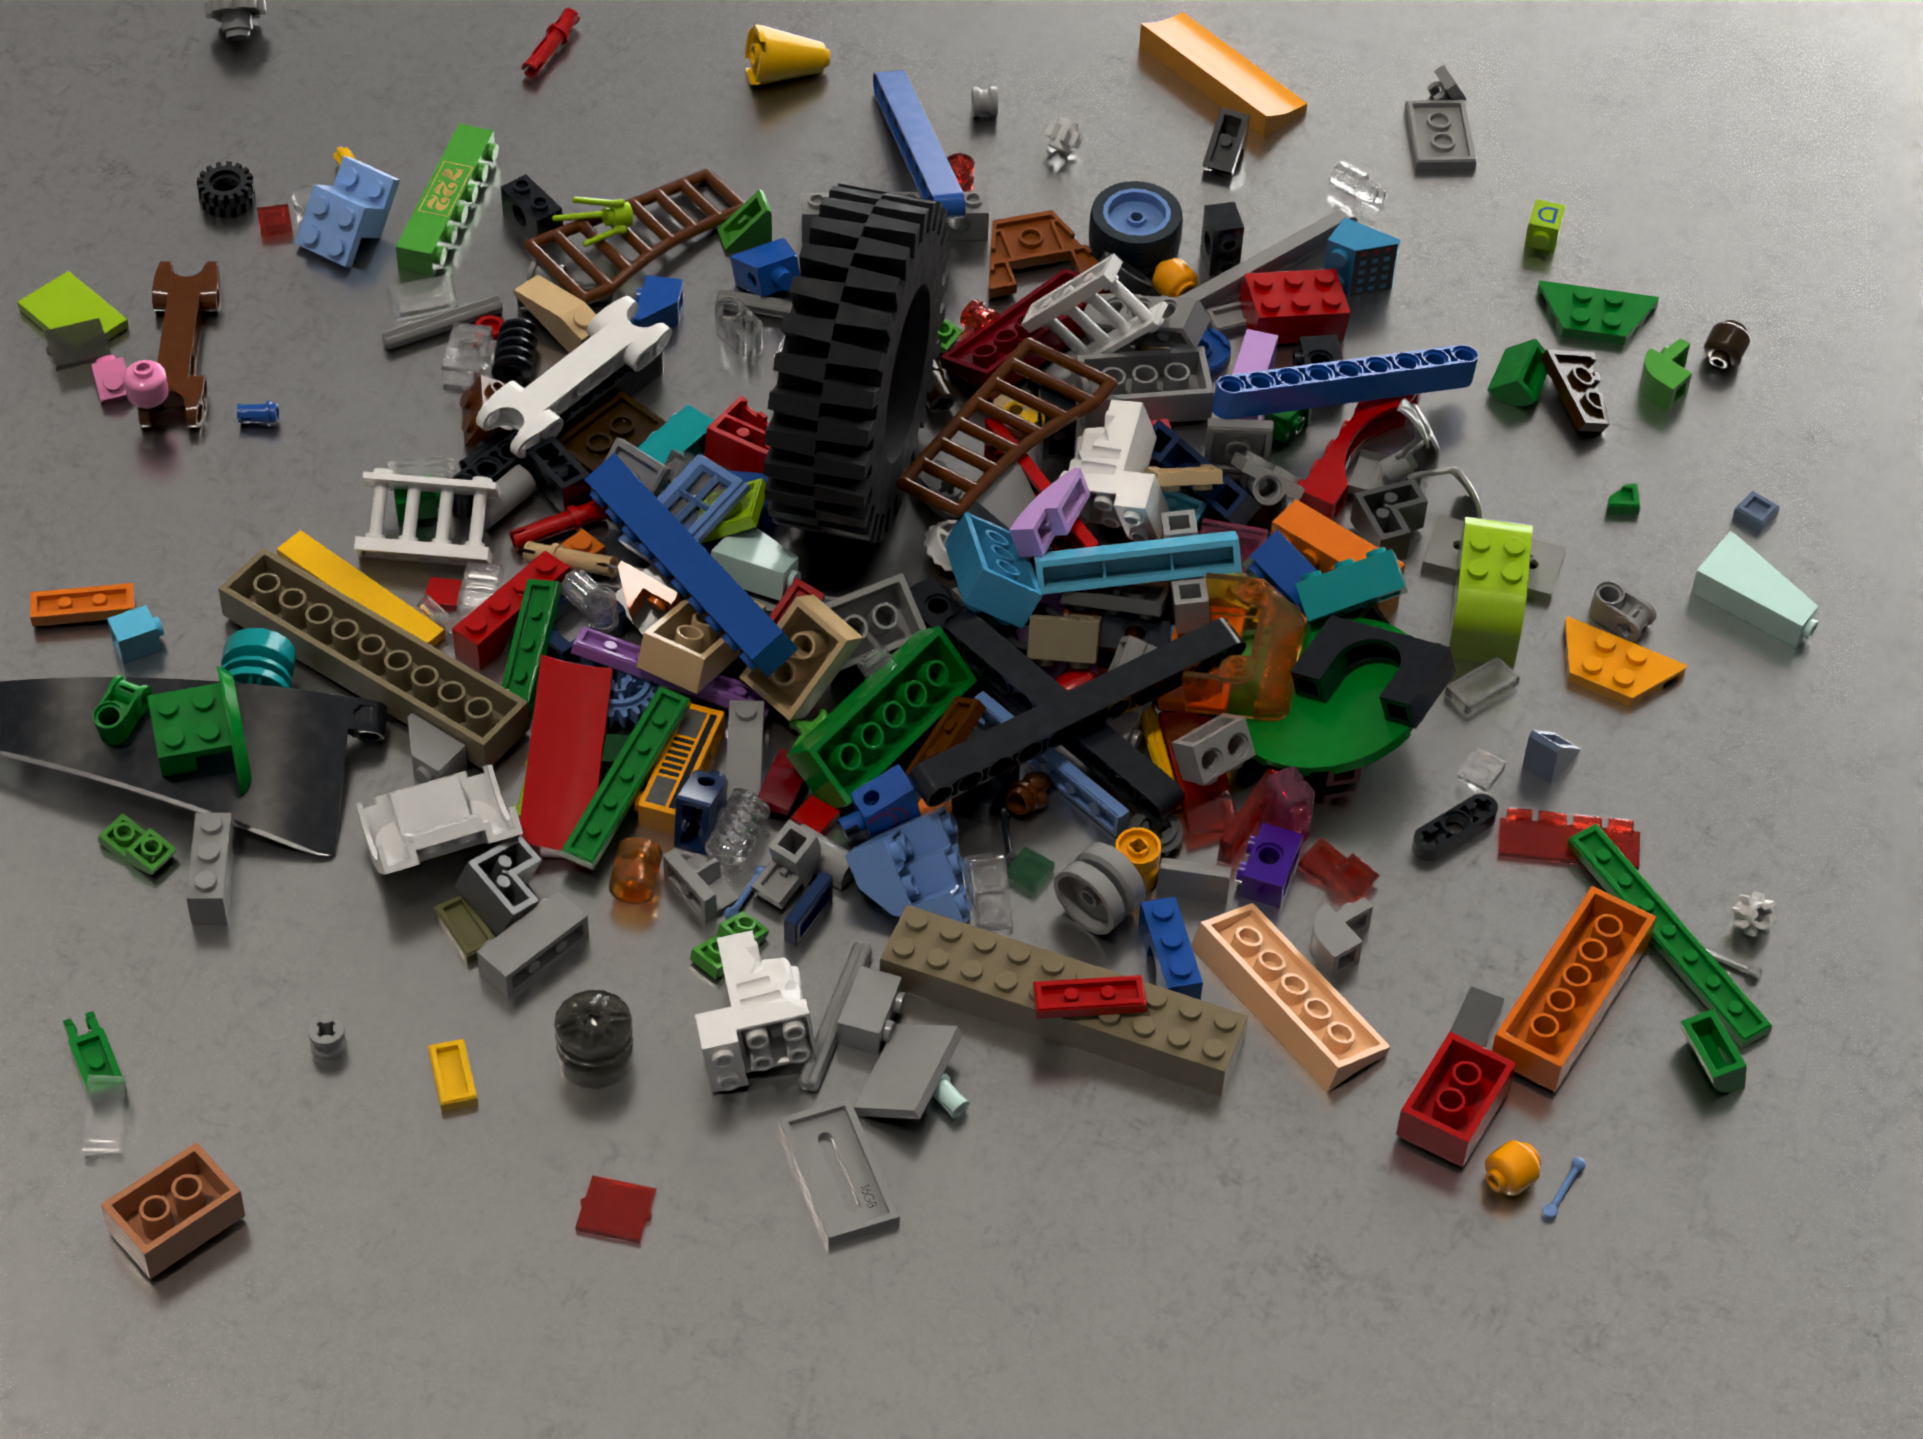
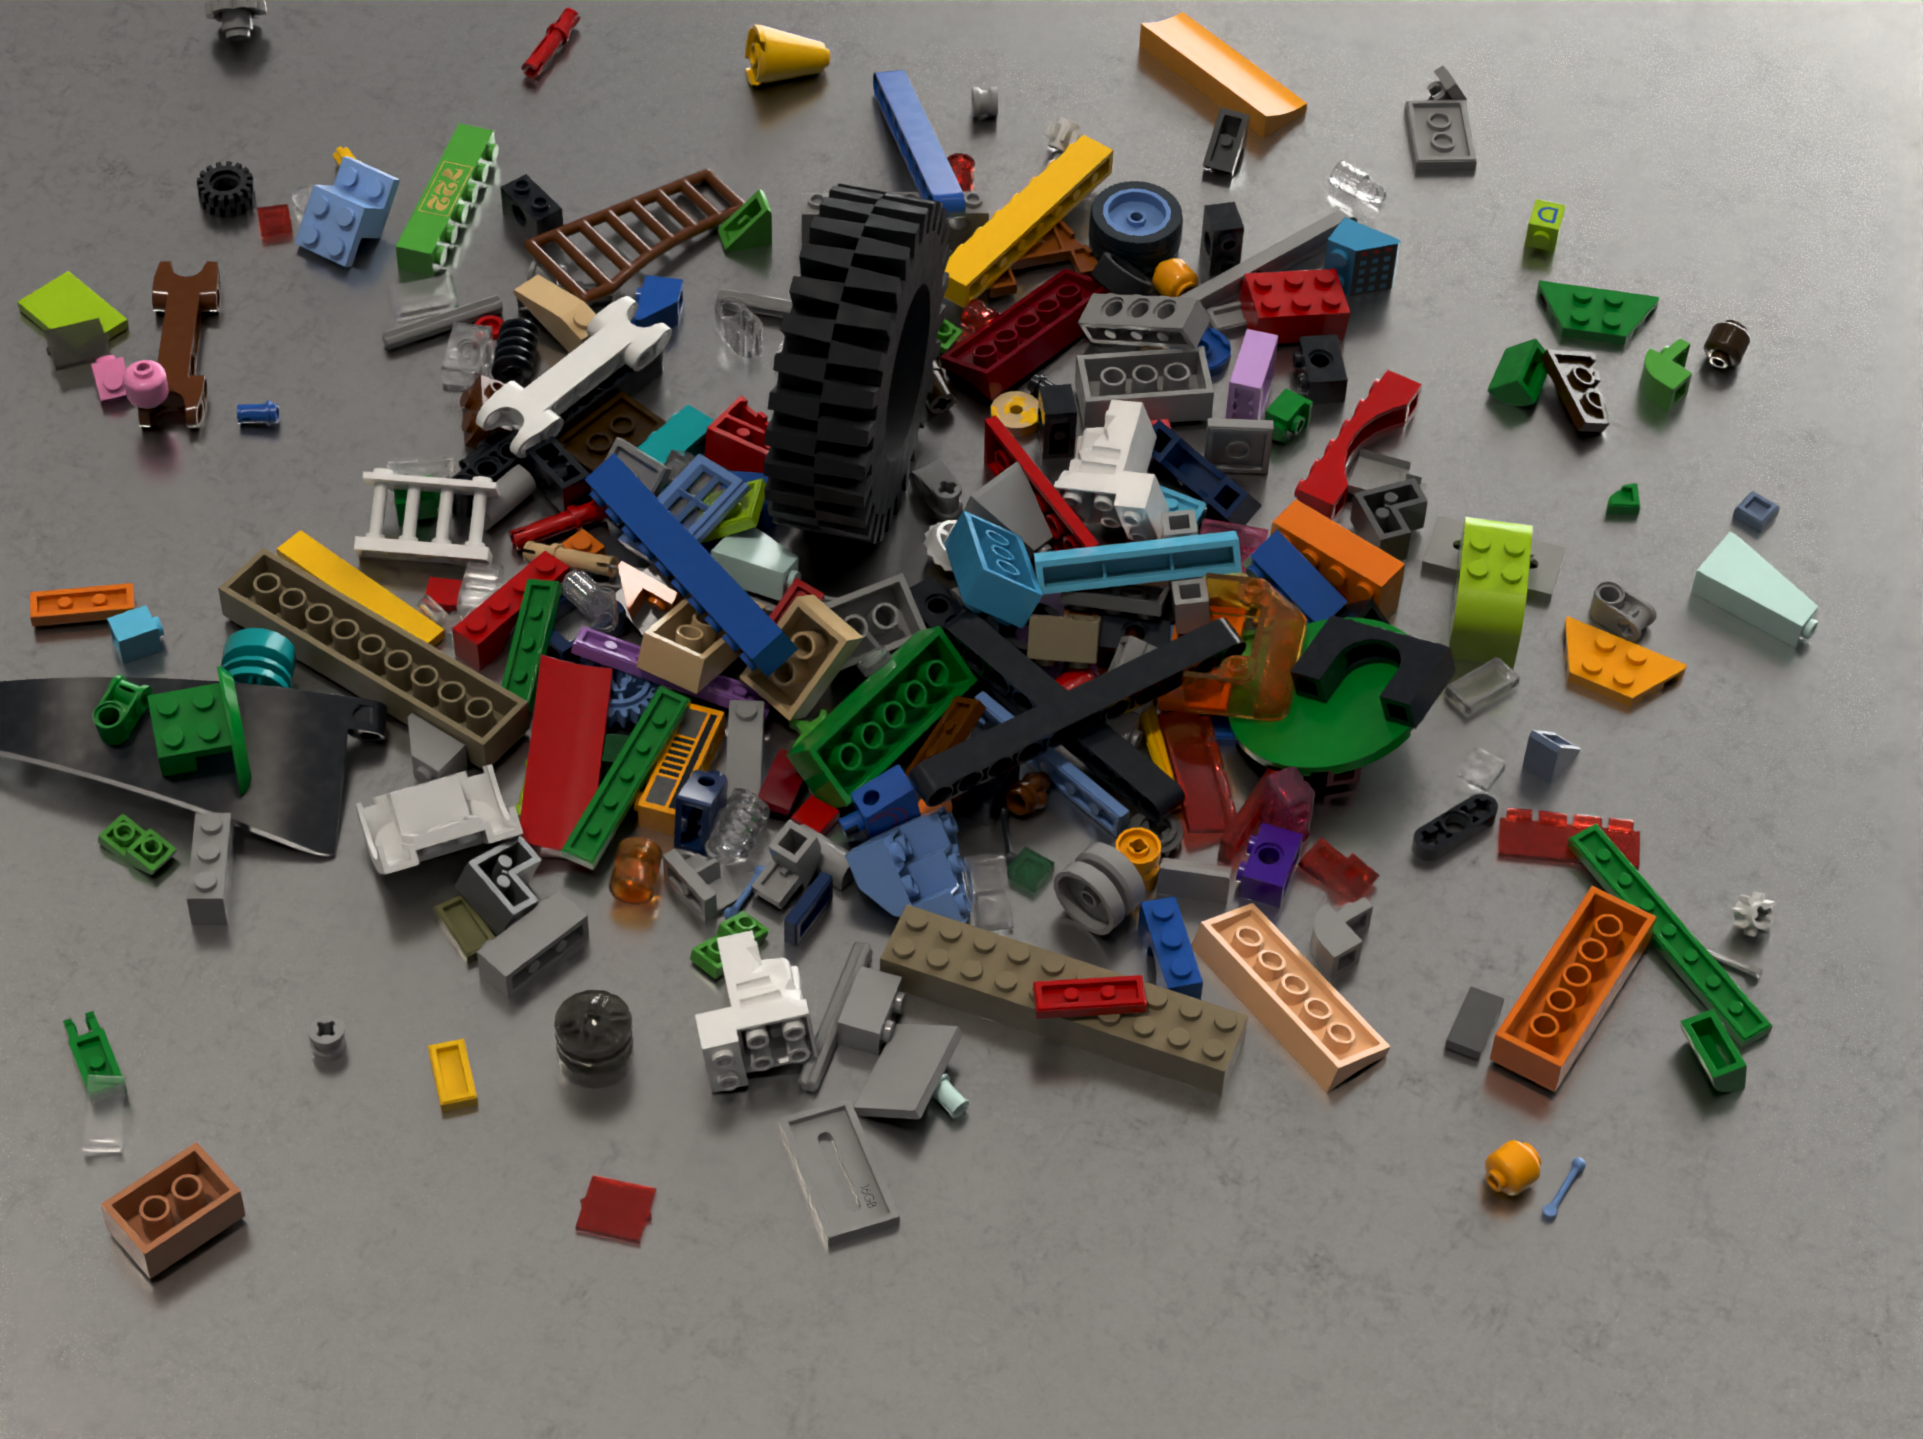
(616, 215): lime plant -> none
(770, 268): blue torso -> none
(1012, 451): reddish brown bar -> none
(1026, 219): none -> yellow brick
(1050, 514): lavender slope -> none
(1085, 289): white fence -> none
(1200, 477): tan plate -> none
(1213, 749): light grey brick -> none
(1257, 469): light grey plate -> none
(1344, 381): blue beam -> none
(1351, 585): teal brick -> none
(1402, 462): light grey plant -> none
(1455, 1099): red brick -> none

